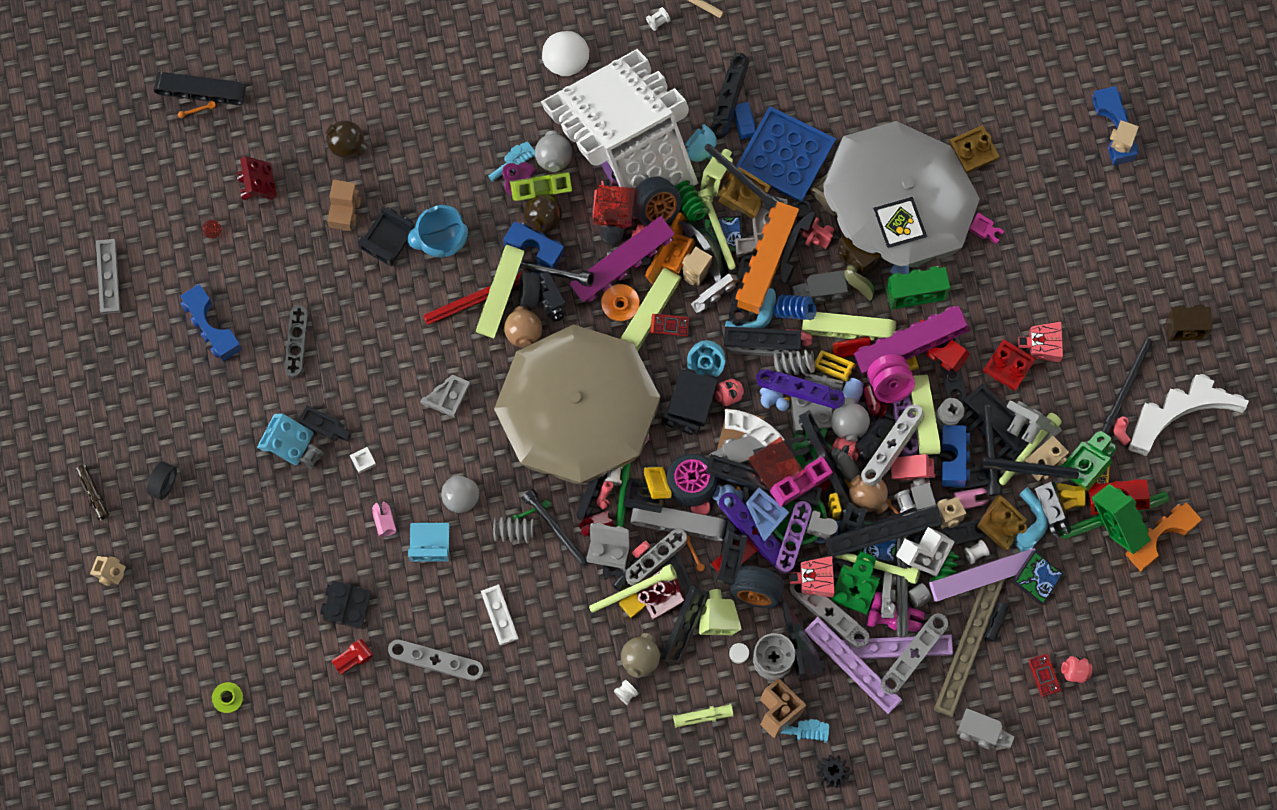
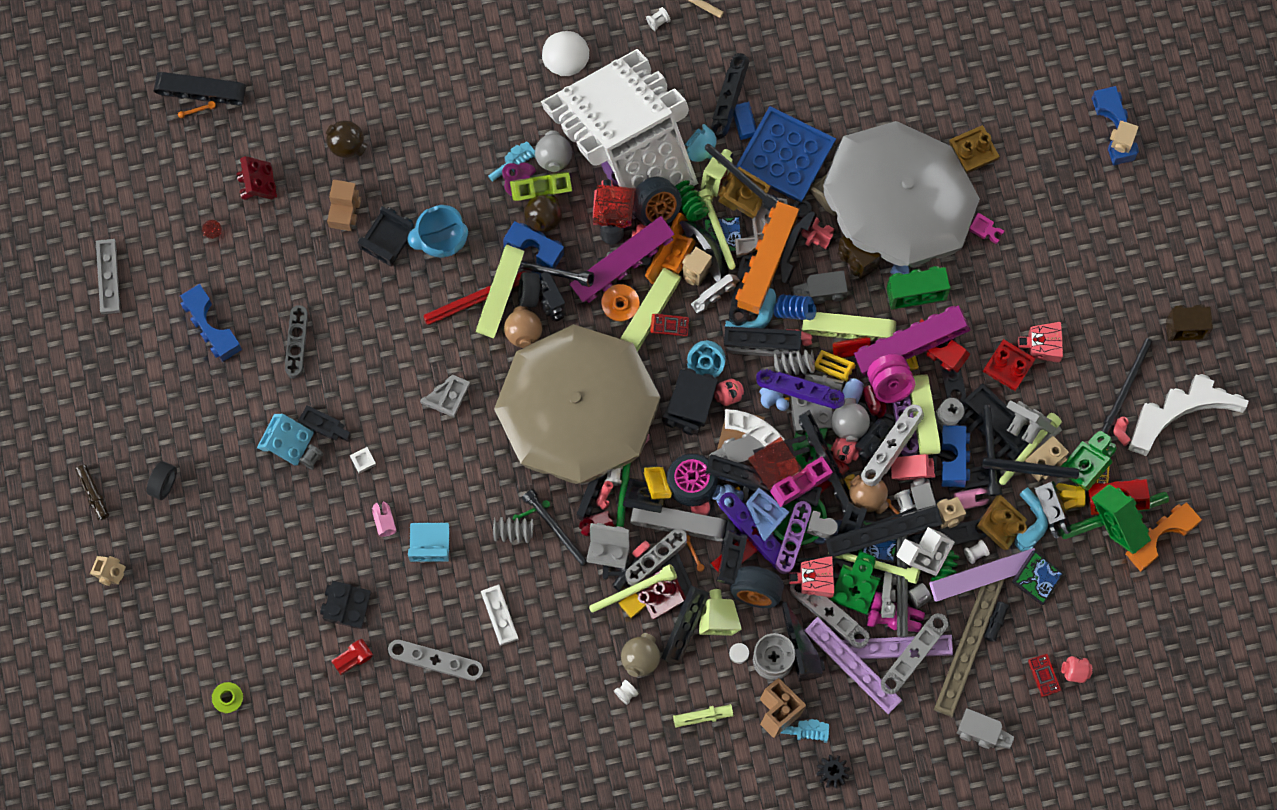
(460, 494): light grey helmet -> none
(835, 508): yellow tile -> none
(845, 464): dark grey hinge -> none
(859, 282): olive arm -> none
(900, 222): sticker -> none

